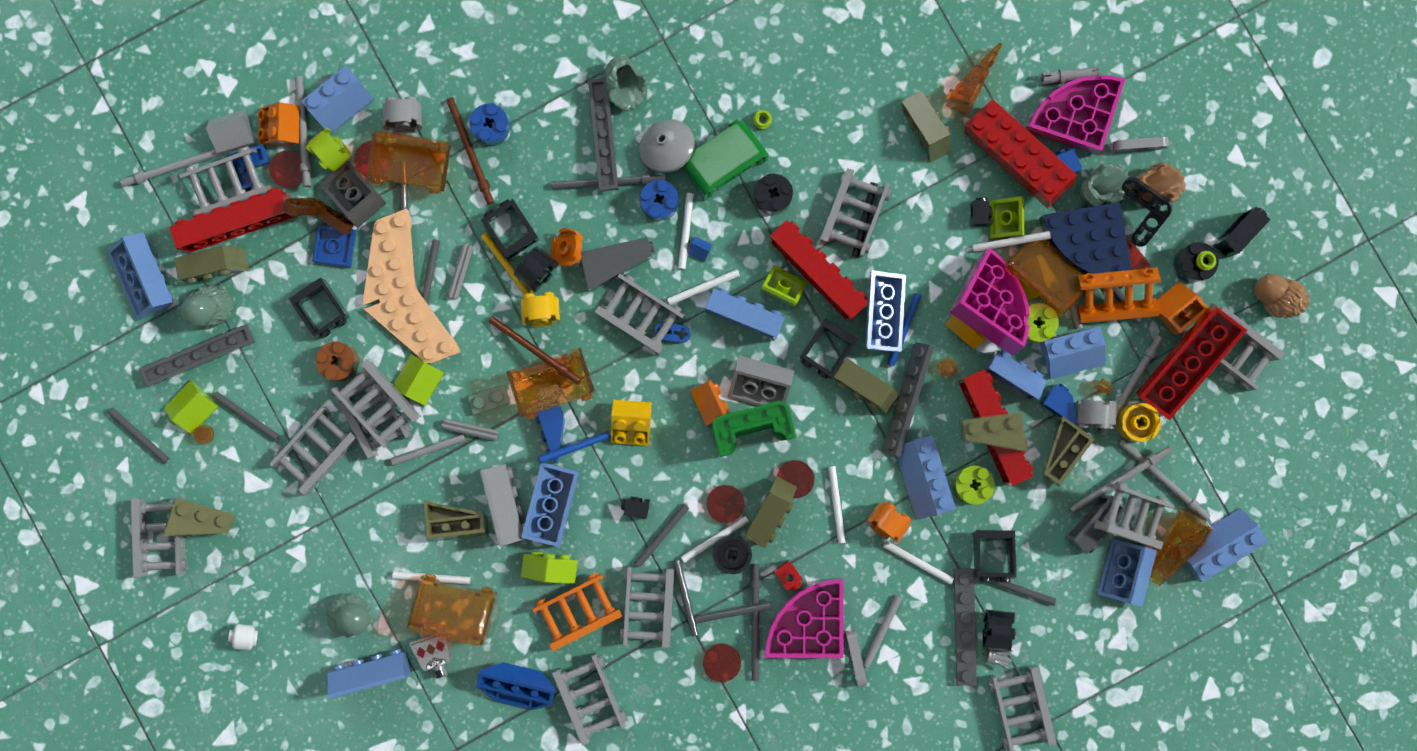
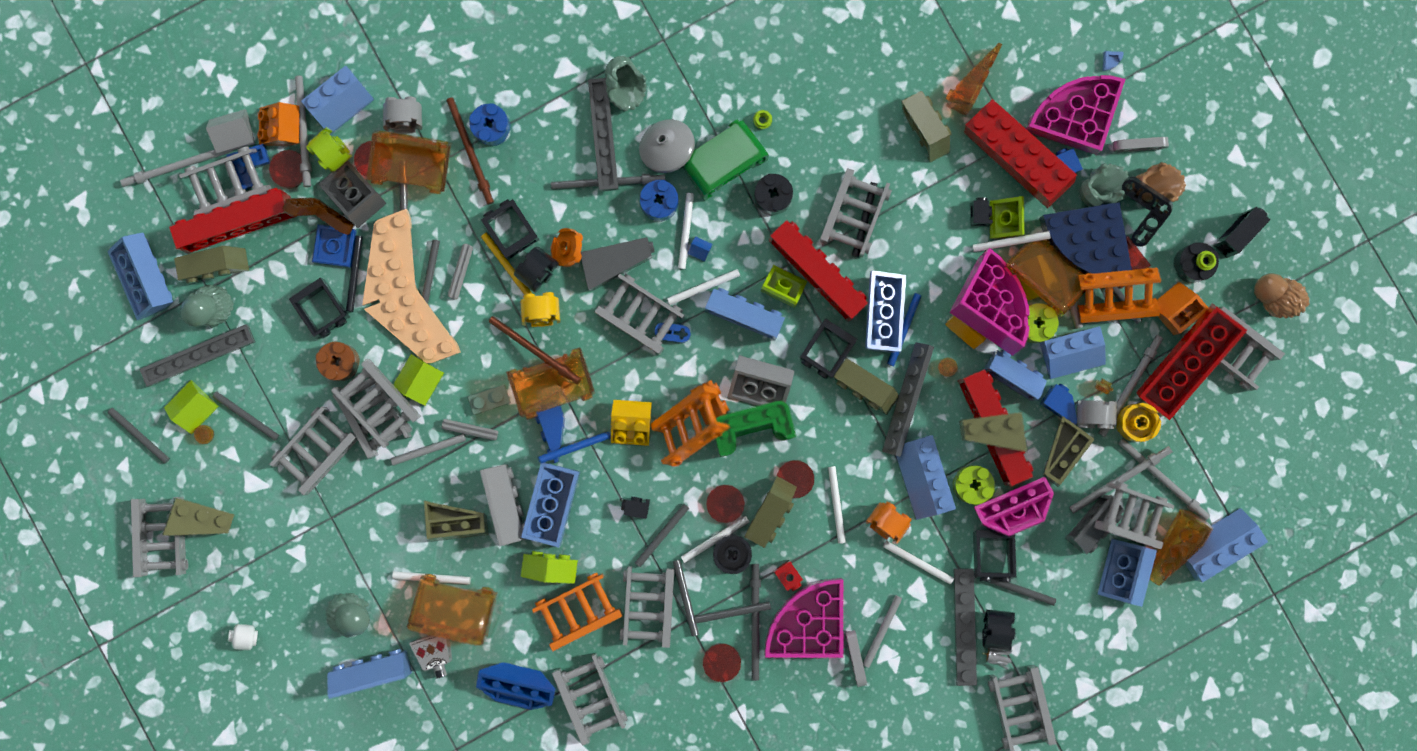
(354, 273): none -> black bar
(676, 416): none -> orange fence
(1017, 508): none -> dark pink wedge
(1062, 76): light grey pin -> none
(1111, 59): none -> medium blue tile

